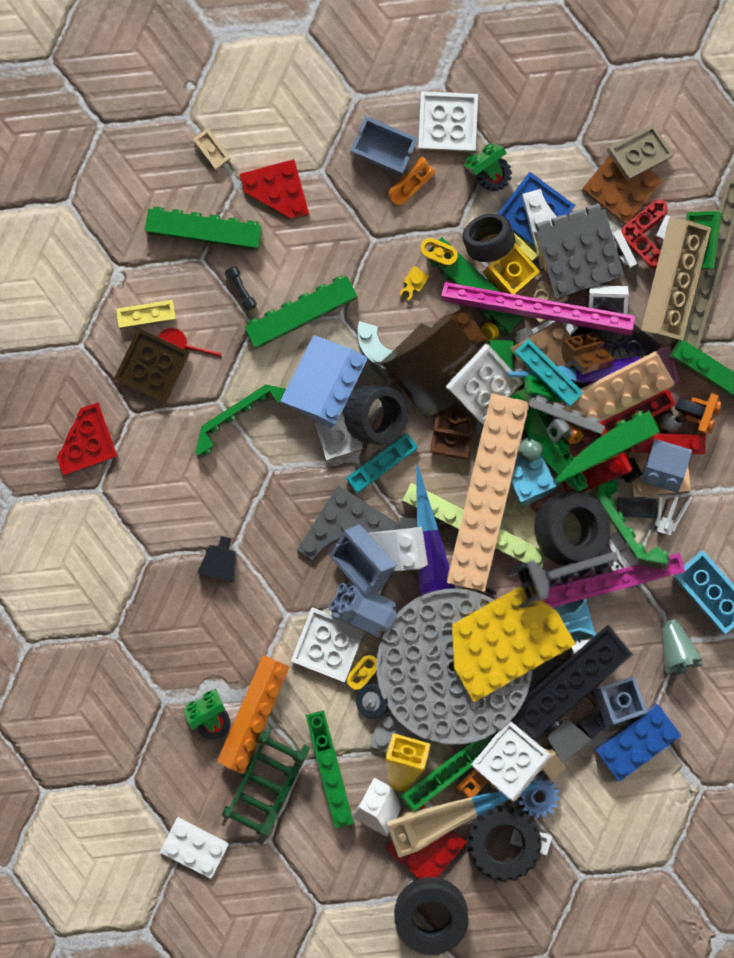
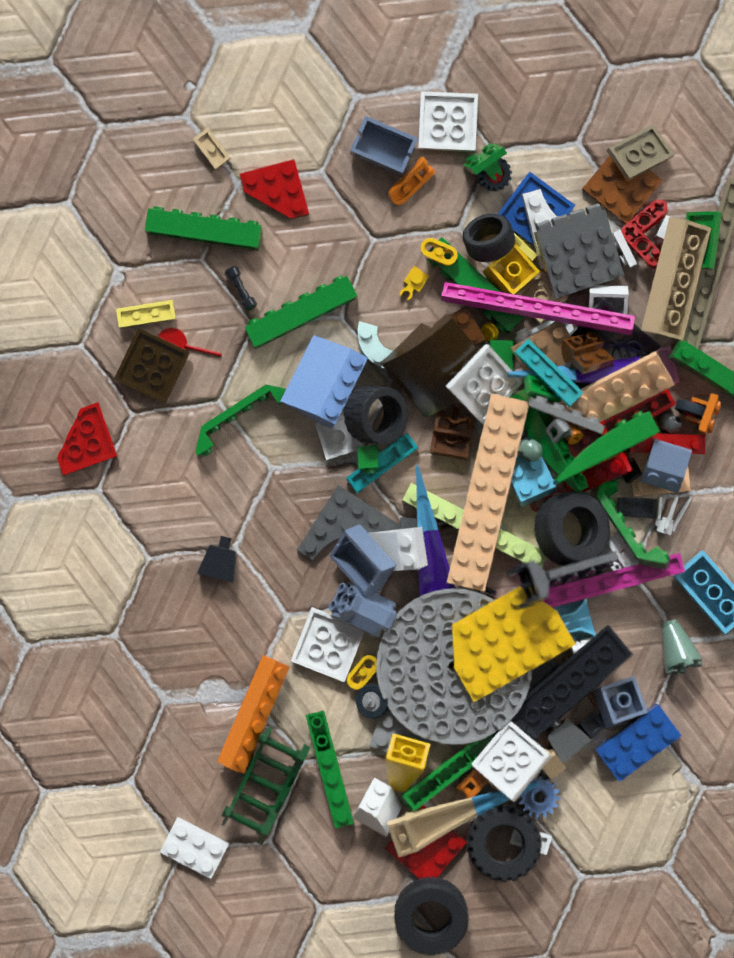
(208, 715): green plate -> none
(368, 459): none -> green brick

